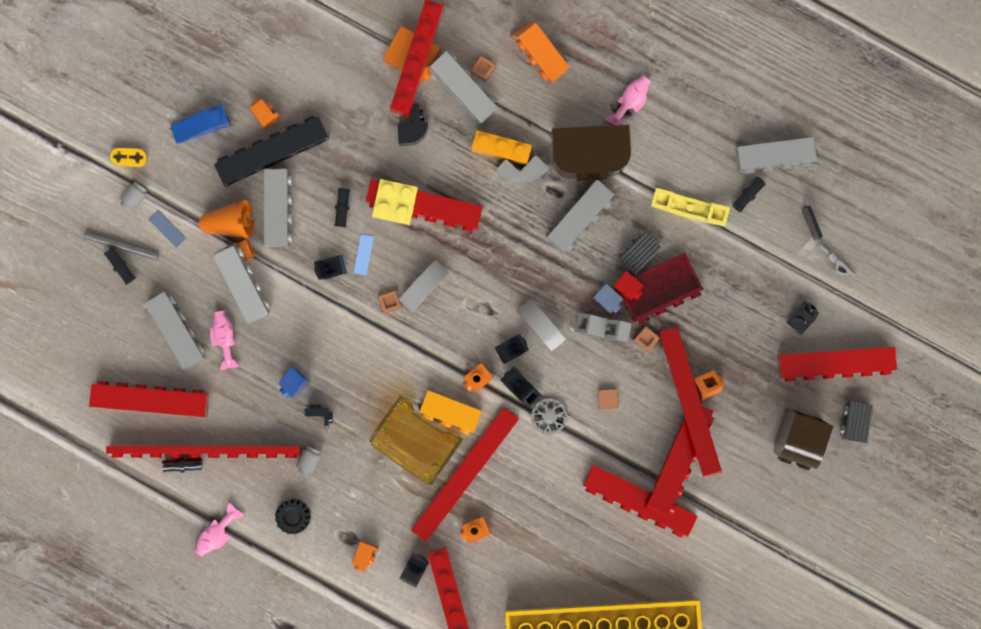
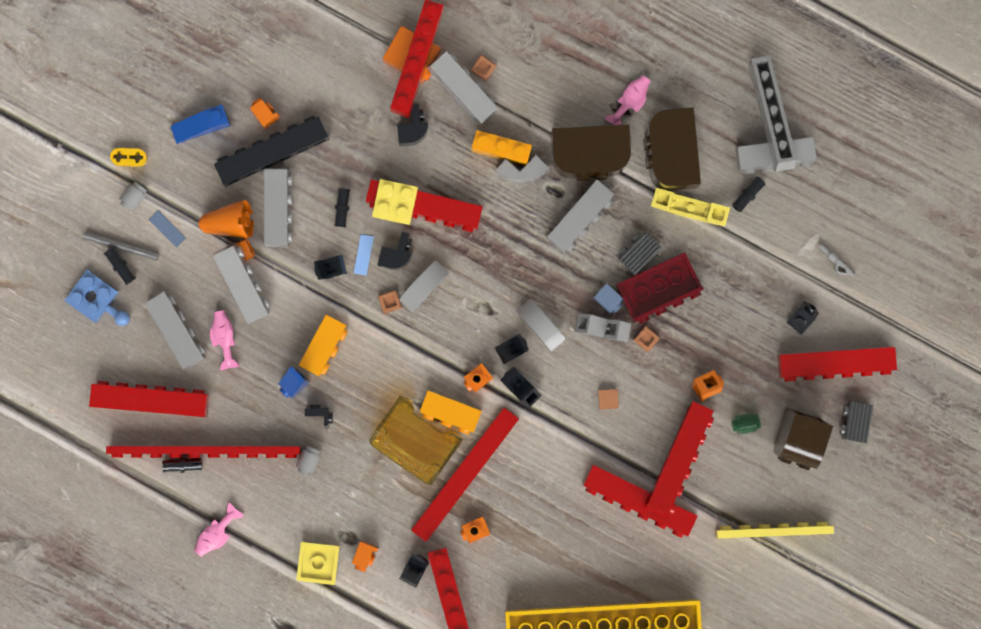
(104, 296): none -> medium blue plate
(304, 516): black tyre -> none
(318, 563): none -> light yellow plate
(323, 346): none -> light orange brick
(396, 259): none -> black brick
(540, 51): orange wedge -> none
(549, 416): light grey wheel -> none
(628, 287): red brick -> none
(673, 150): none -> dark brown brick
(690, 402): red tile -> none
(746, 423): none -> clear green brick
(772, 113): none -> light grey brick
(782, 530): none -> light yellow plate
(812, 223): black piece -> none

